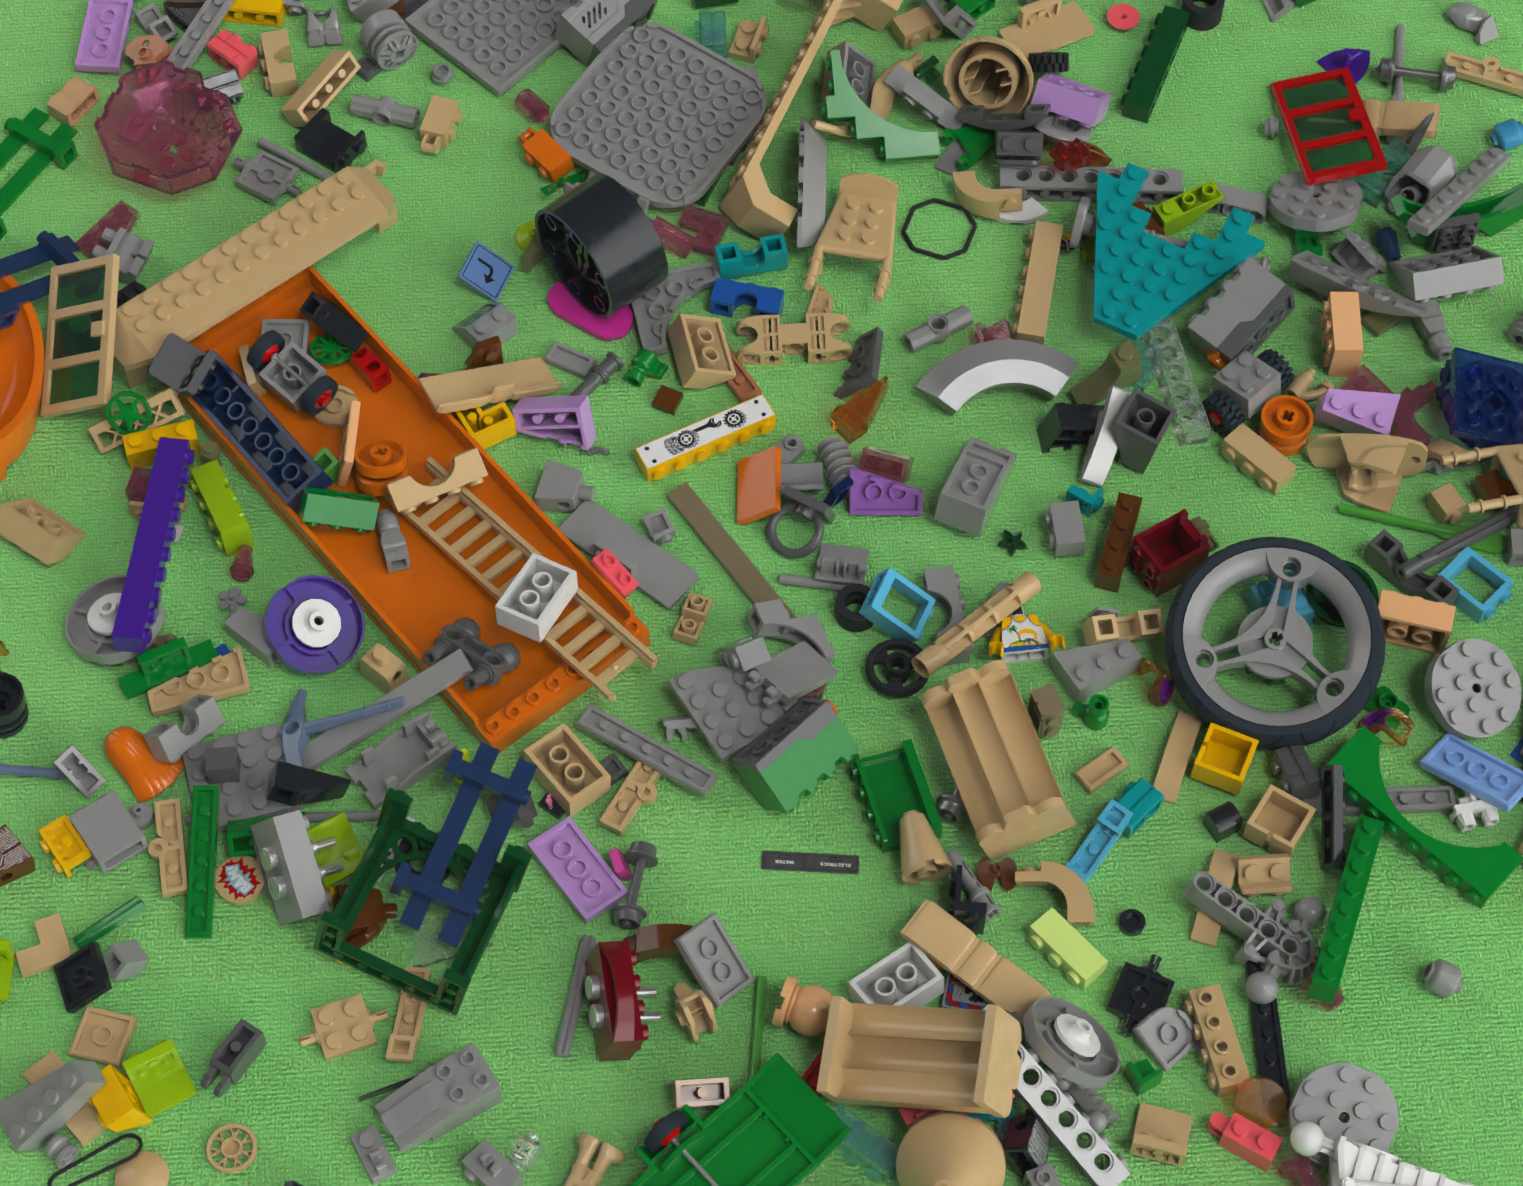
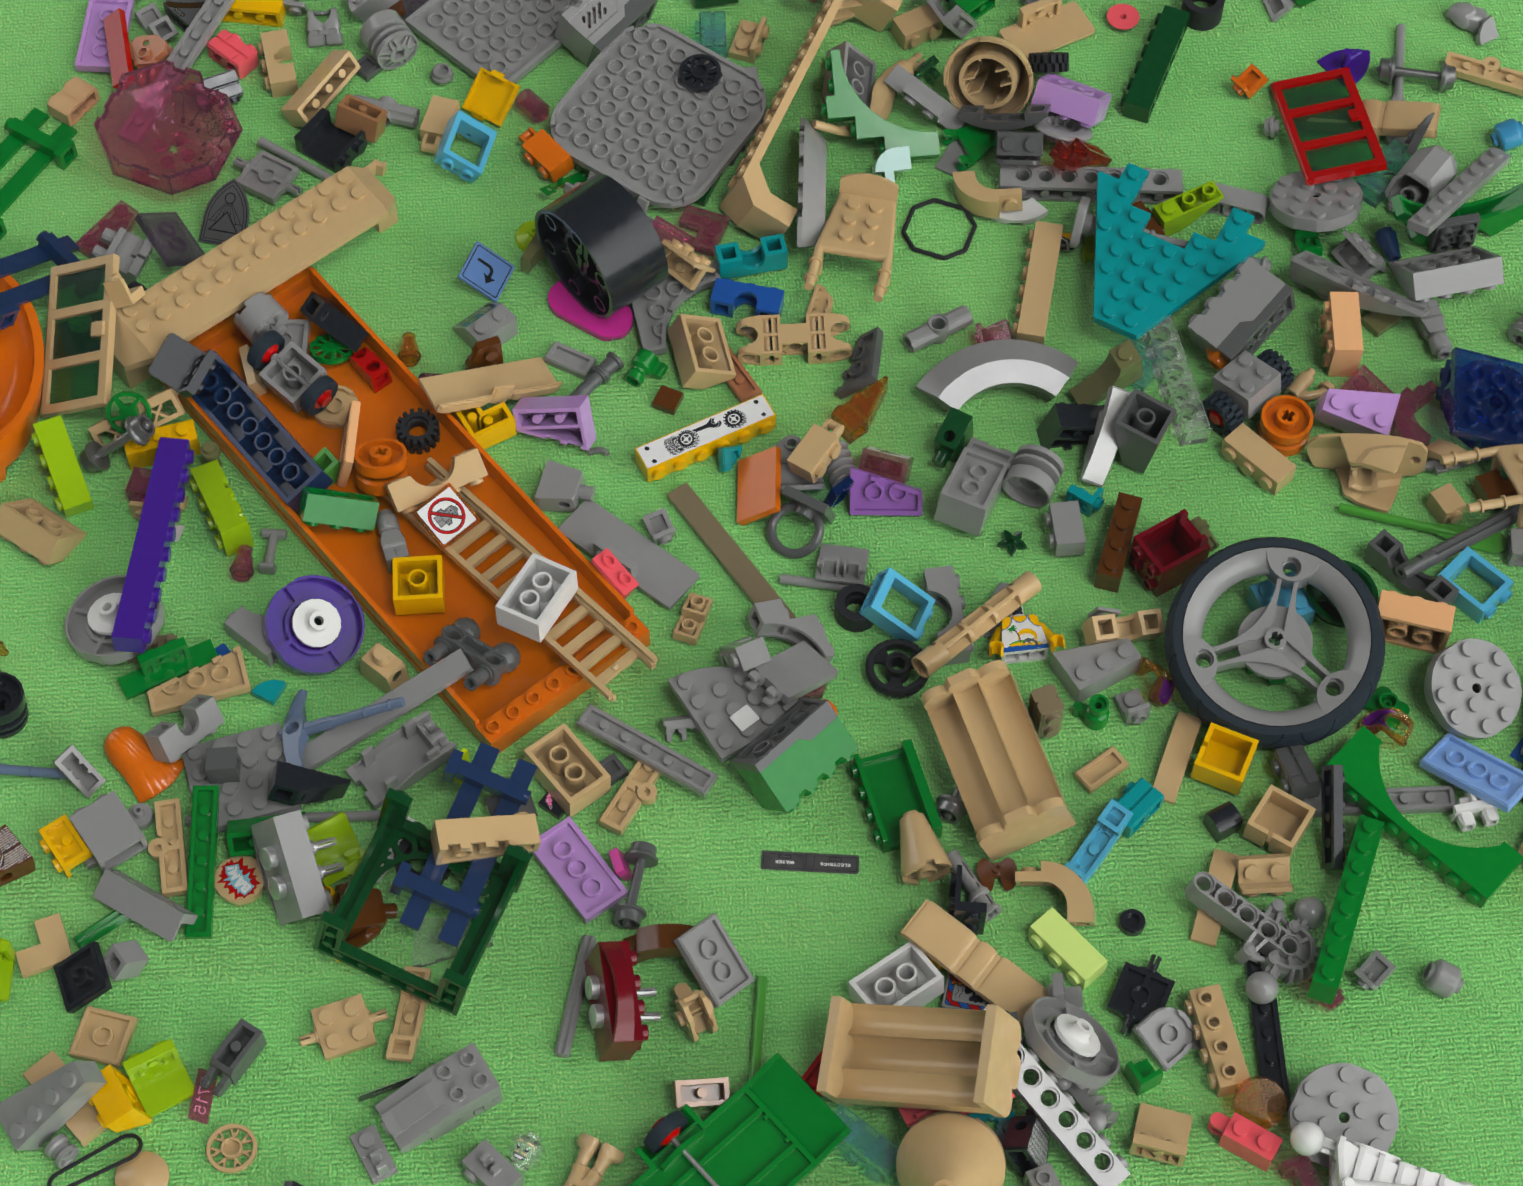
(63, 466): none -> lime wedge
(96, 456): none -> flat silver piece
(117, 45): none -> tile
(120, 293): none -> tan panel
(142, 904): none -> light grey panel
(169, 237): none -> tile
(201, 1099): none -> clear pink sticker
(225, 214): none -> dark grey shield
(231, 600): light grey plant -> none
(260, 316): none -> light grey brick
(269, 691): none -> teal tile
(273, 535): none -> light grey piece
(357, 115): none -> medium nougat brick
(409, 350): none -> clear orange cone
(417, 419): none -> black tyre
(418, 585): none -> yellow brick
(446, 516): none -> piece
(472, 130): none -> medium azure window
(482, 837): none -> tan wedge
(491, 96): none -> yellow piece
(685, 264): none -> tan bracket
(700, 73): none -> black wheel
(728, 456): none -> teal tile
(744, 717): none -> white sticker
(804, 1008): light nougat tile -> none
(816, 450): none -> tan brick
(892, 161): none -> light aqua brick
(952, 437): none -> dark green torso
(1033, 476): none -> light grey wheel
(1070, 994): none -> light grey bracket
(1132, 707): none -> light grey bracket
(1249, 81): none -> orange bracket
(1374, 971): none -> light grey bracket

